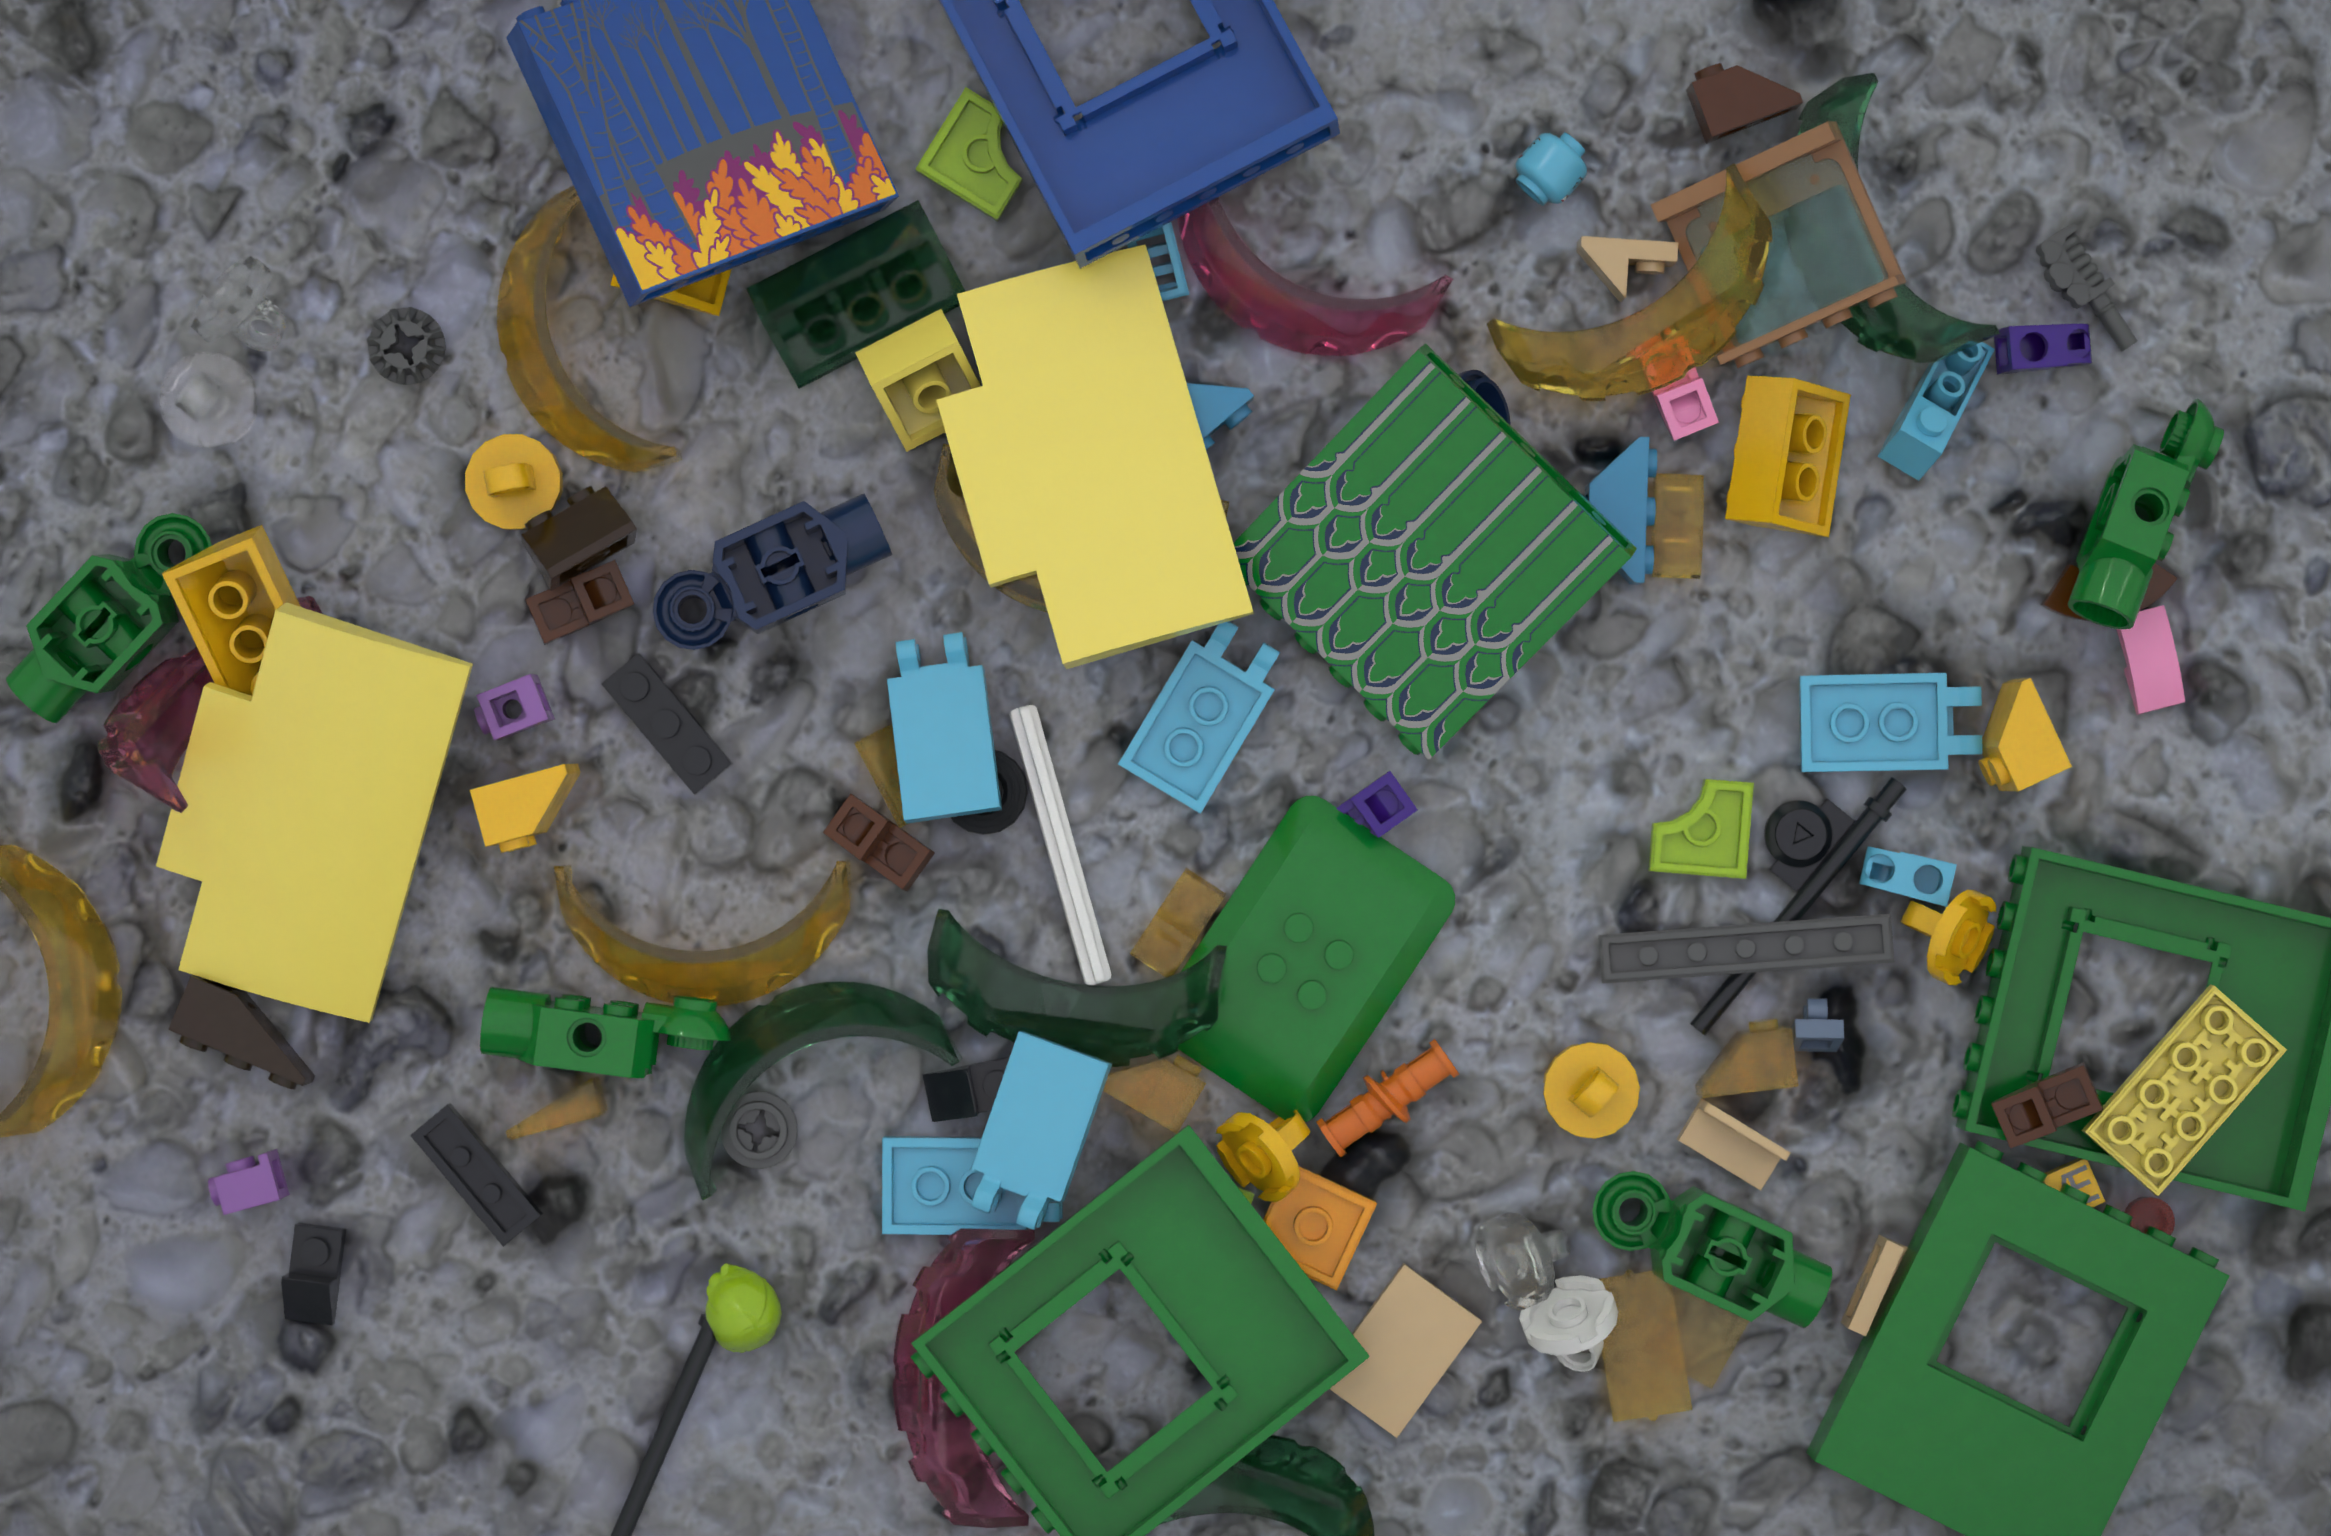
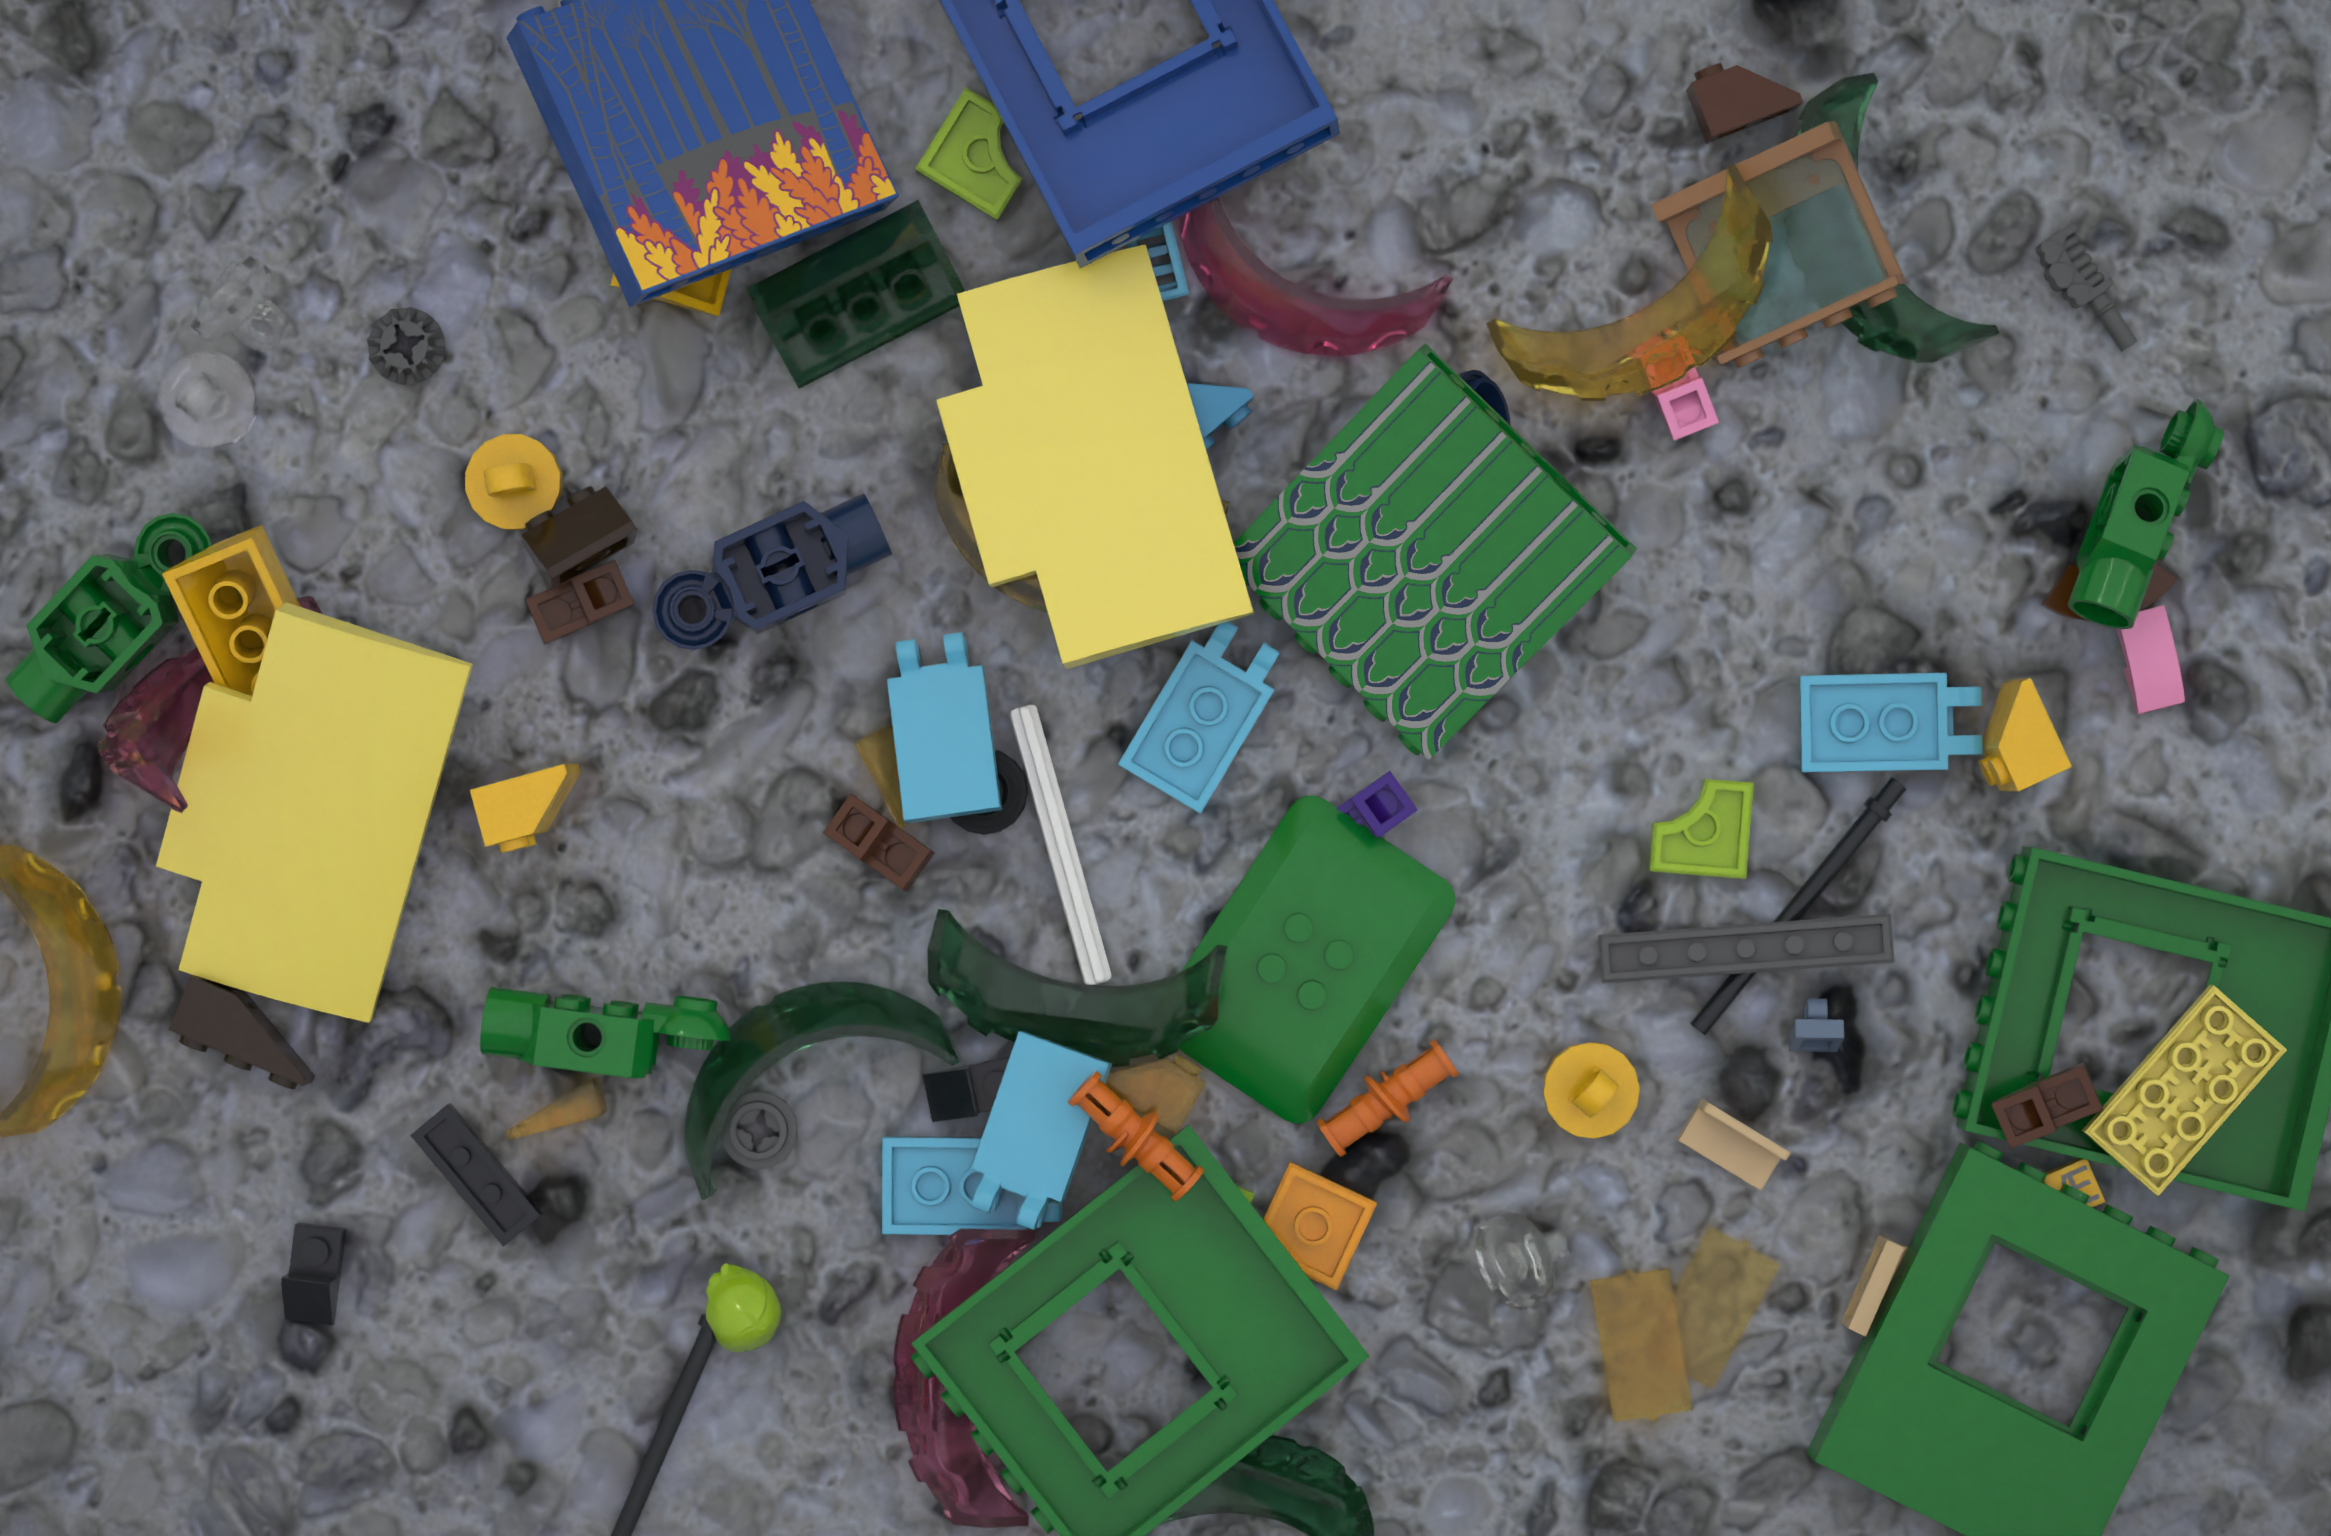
(249, 1183): medium lavender brick -> none
(492, 709): medium lavender brick -> none
(534, 362): clear yellow windscreen -> none
(667, 723): black plate -> none
(716, 975): clear yellow windscreen -> none
(914, 371): light yellow slope -> none
(1136, 1136): none -> orange piece
(1177, 923): clear yellow slope -> none
(1262, 1152): yellow tile -> none
(1411, 1343): tan tile -> none
(1551, 168): medium azure head -> none
(1571, 1321): white tile -> none
(1611, 258): tan slope -> none
(1623, 499): dark azure slope -> none
(1678, 525): clear yellow slope -> none
(1714, 1249): green brick -> none
(1752, 1062): clear yellow slope -> none
(1787, 455): yellow slope -> none
(1801, 838): black piece -> none
(1908, 875): medium azure leg -> none
(1934, 410): medium azure slope -> none
(1957, 935): yellow tile -> none
(2042, 347): dark purple leg -> none
(2151, 1212): clear red tile -> none

